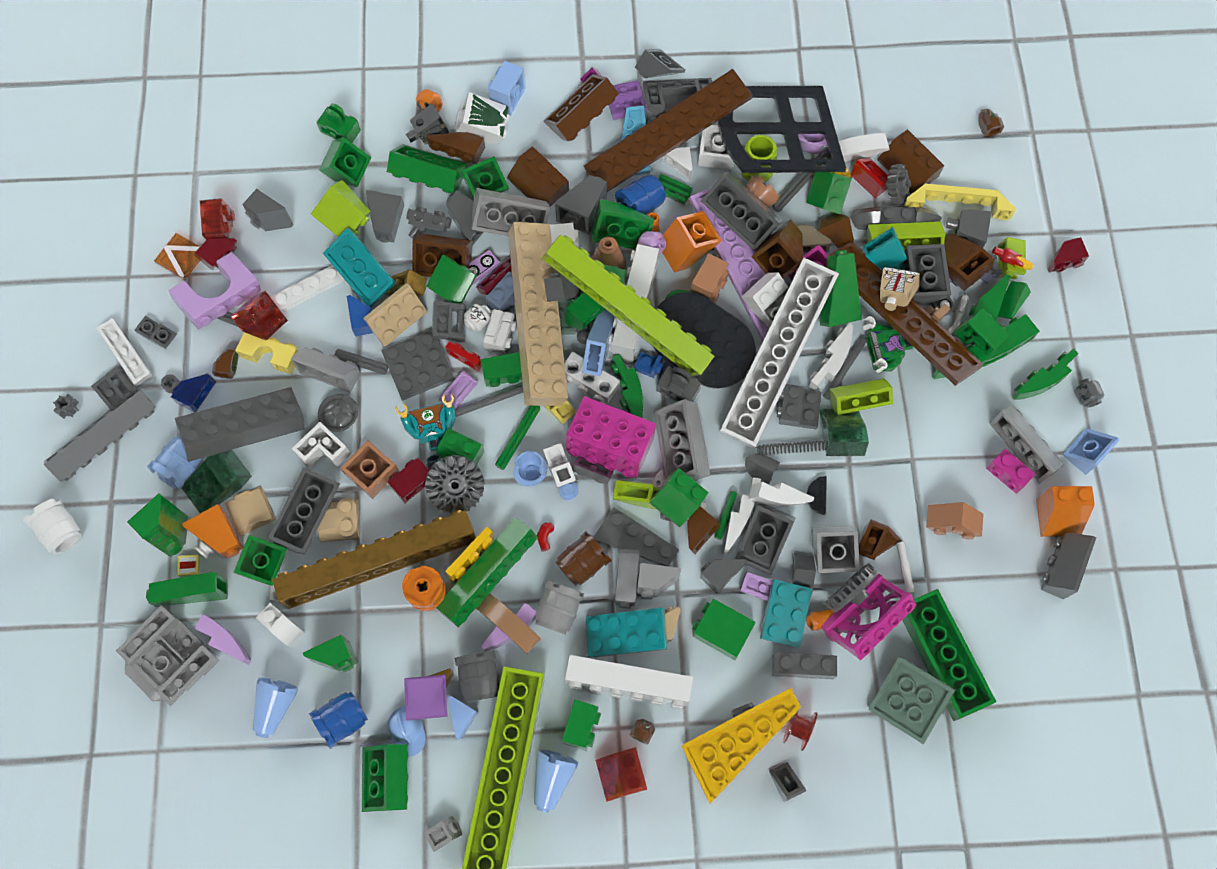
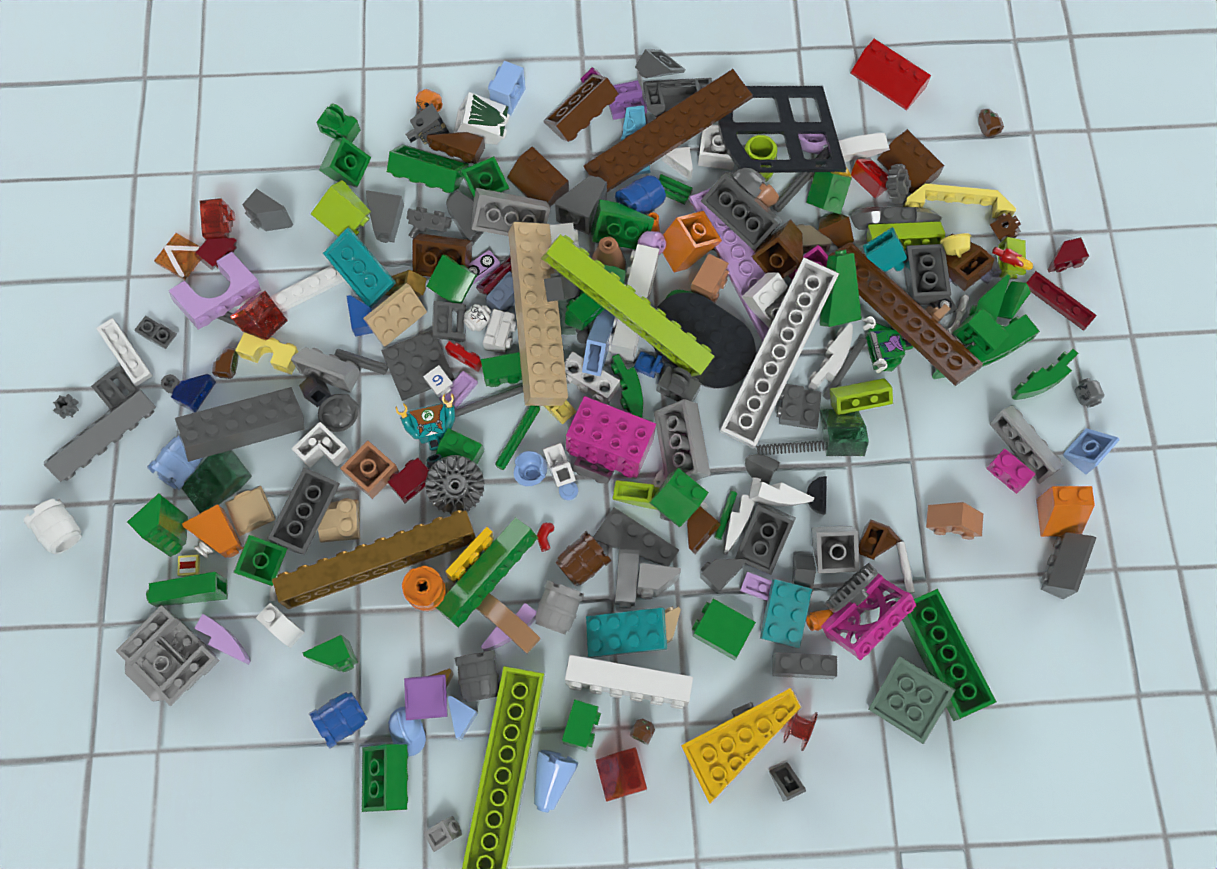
(271, 704): light blue cone -> none
(315, 390): none -> black brick
(438, 381): none -> white brick
(750, 180): none -> dark grey brick
(890, 74): none -> red slope
(898, 287): torso -> none
(956, 244): none -> light yellow piece
(971, 225): dark grey torso -> none
(1002, 222): none -> reddish brown brick
(1060, 301): none -> dark red plate

